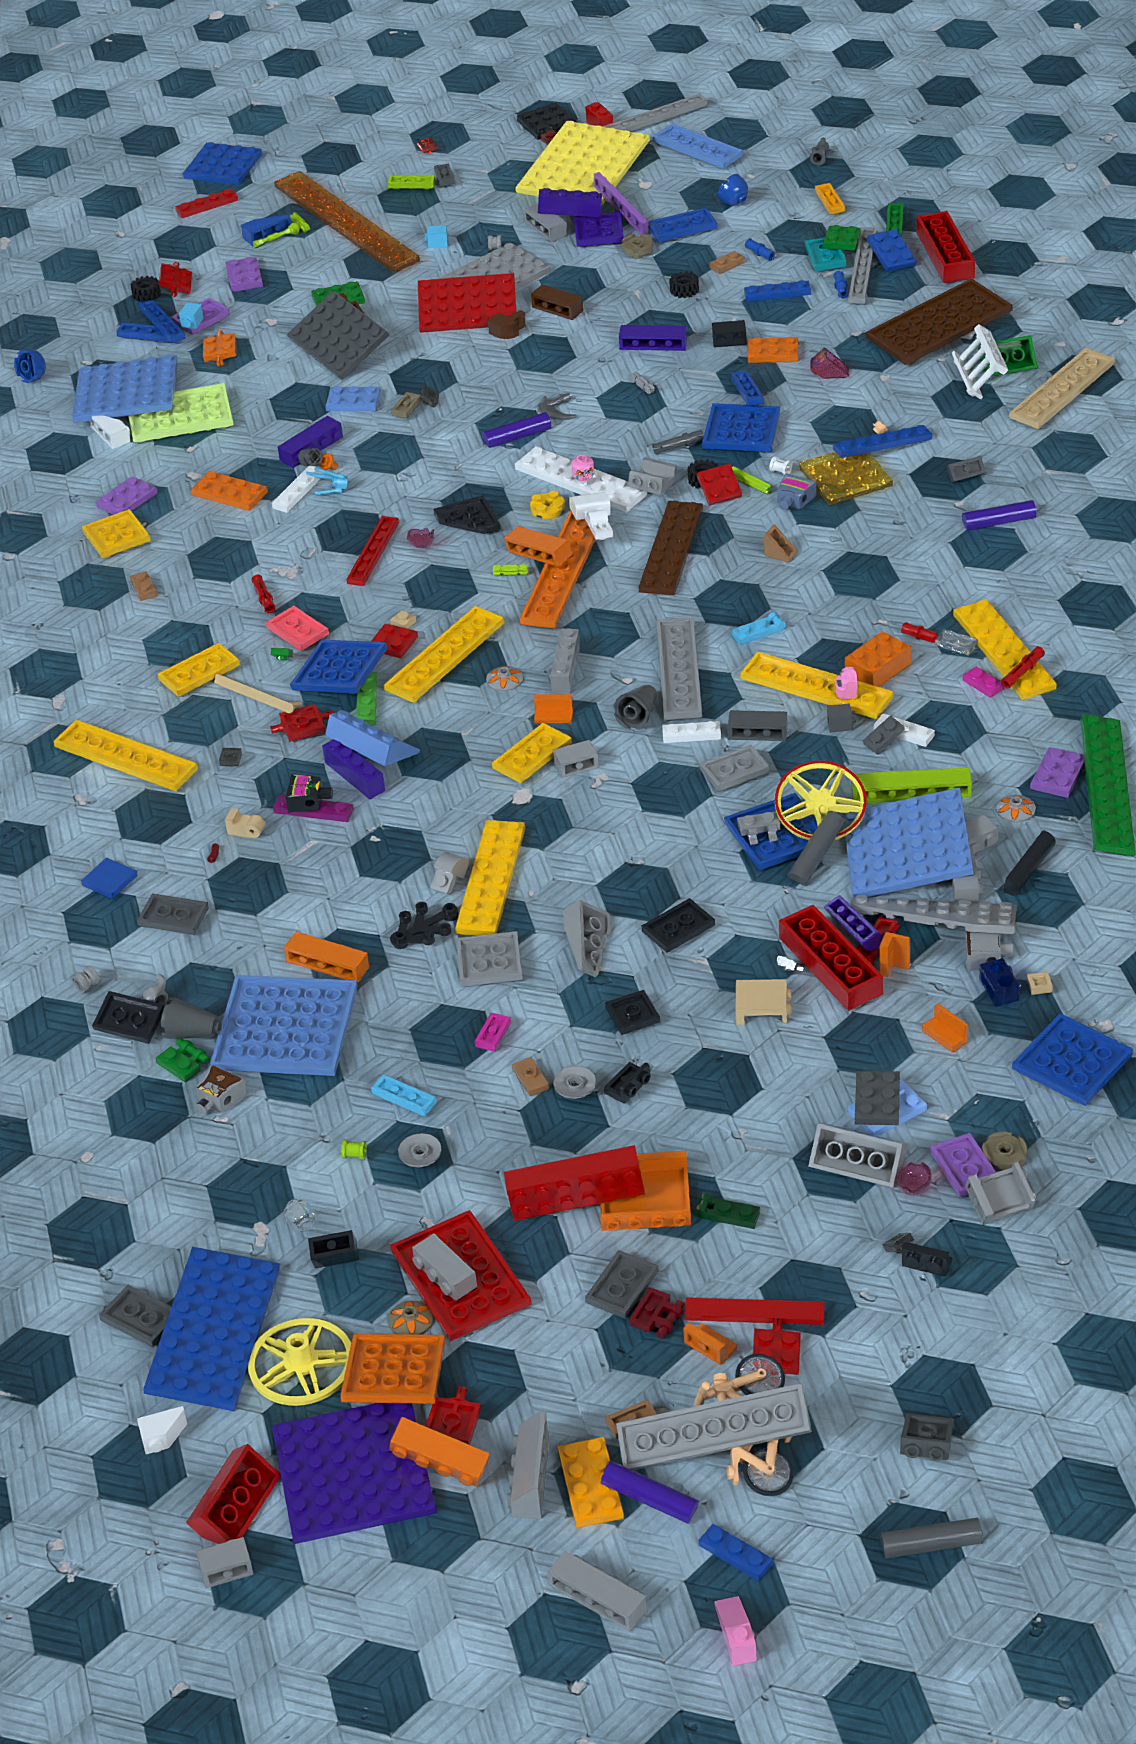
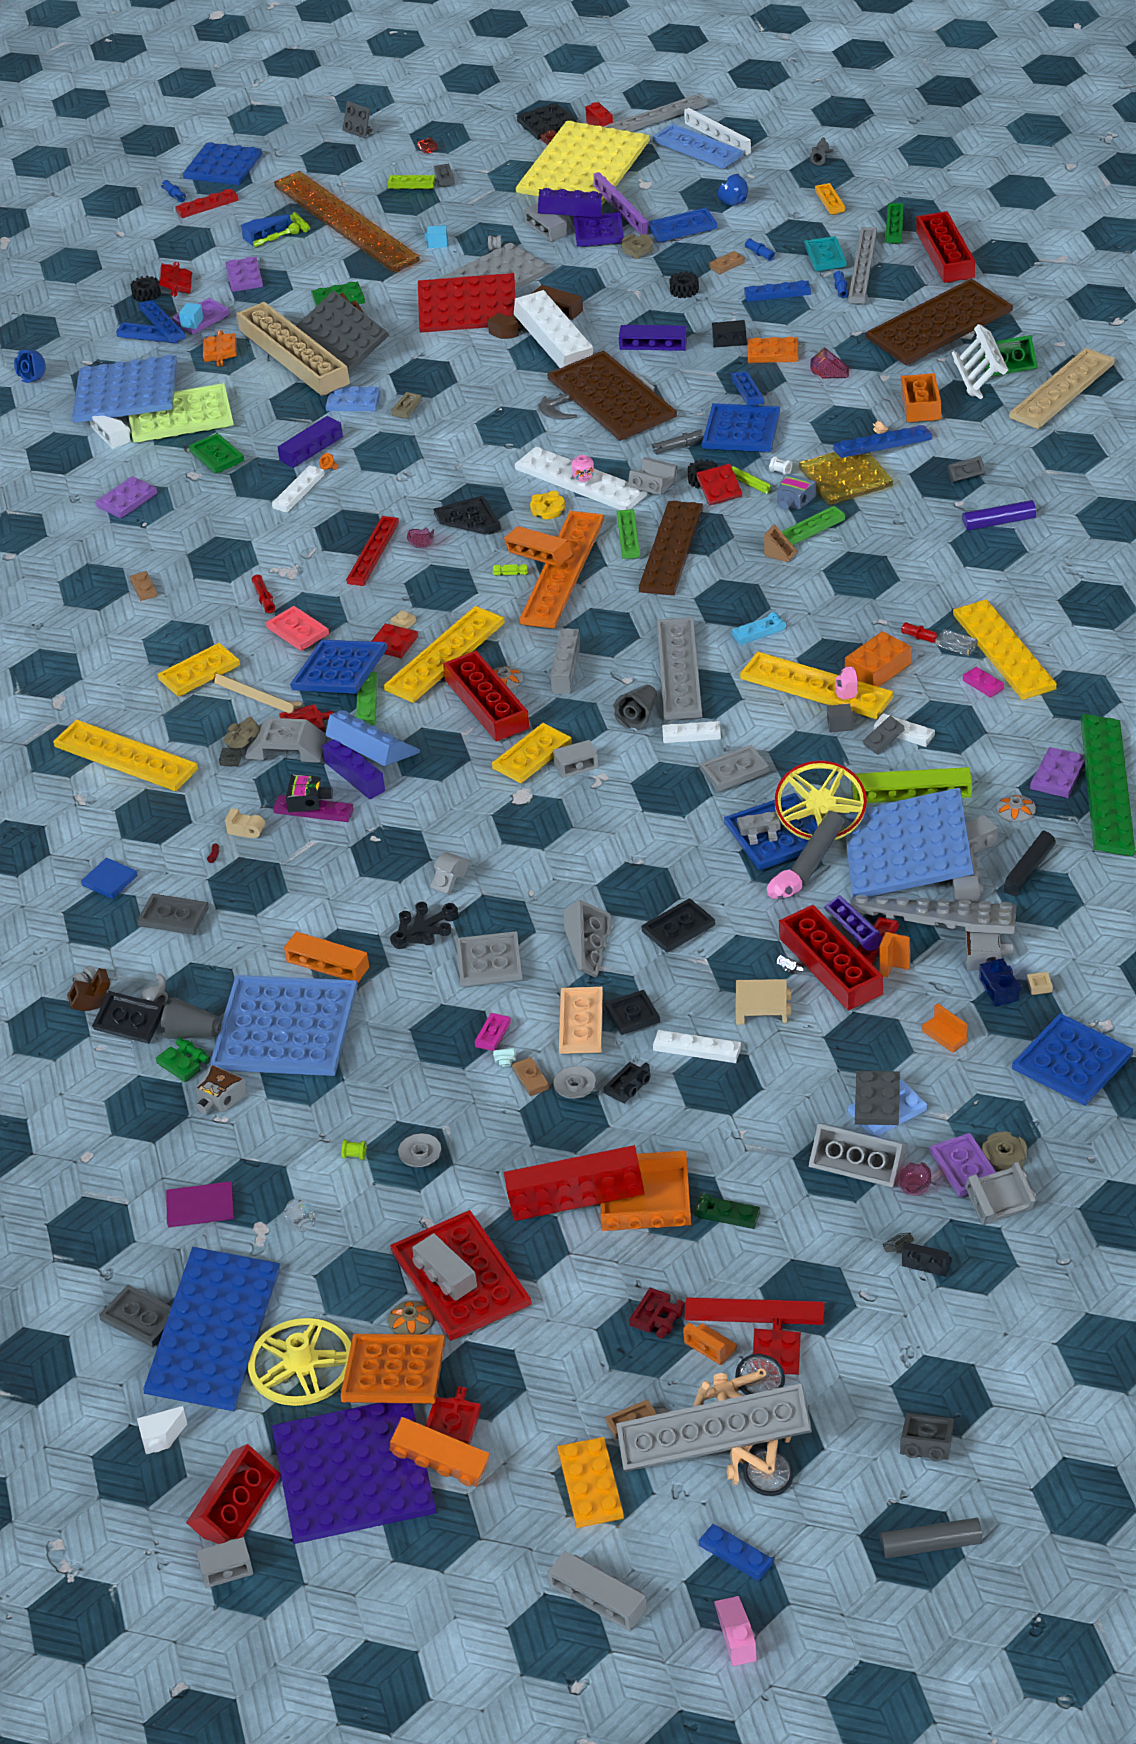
(89, 996): none -> reddish brown brick
(115, 533): yellow plate -> none
(173, 190): none -> blue pin
(199, 1204): none -> magenta tile
(216, 453): none -> green plate
(229, 490): orange plate -> none
(240, 733): none -> dark tan plate
(282, 653): green plate -> none
(288, 735): none -> light grey slope
(293, 348): none -> tan brick
(310, 456): dark grey wheel -> none
(333, 1249): black brick -> none
(339, 481): medium azure plant -> none
(356, 120): none -> dark grey hinge
(404, 1095): medium azure plate -> none
(429, 396): clear smoke plate -> none
(486, 696): none -> red brick
(490, 878): yellow plate -> none
(505, 1057): none -> light aqua plate
(516, 430): dark purple brick -> none
(529, 1468): light grey slope -> none
(552, 328): none -> white brick
(553, 708): orange panel -> none
(581, 1020): none -> light nougat plate
(595, 511): white plate -> none
(612, 395): none -> reddish brown plate
(621, 1284): dark grey plate -> none
(628, 534): none -> bright green plate
(649, 1492): dark purple brick -> none
(697, 1046): none -> white plate
(717, 130): none -> white plate
(757, 725): dark grey brick -> none
(784, 885): none -> bright pink rock
(814, 525): none -> bright green plate
(842, 237): green plate -> none
(891, 250): blue plate -> none
(920, 397): none -> orange brick
(1028, 662): red pin -> none

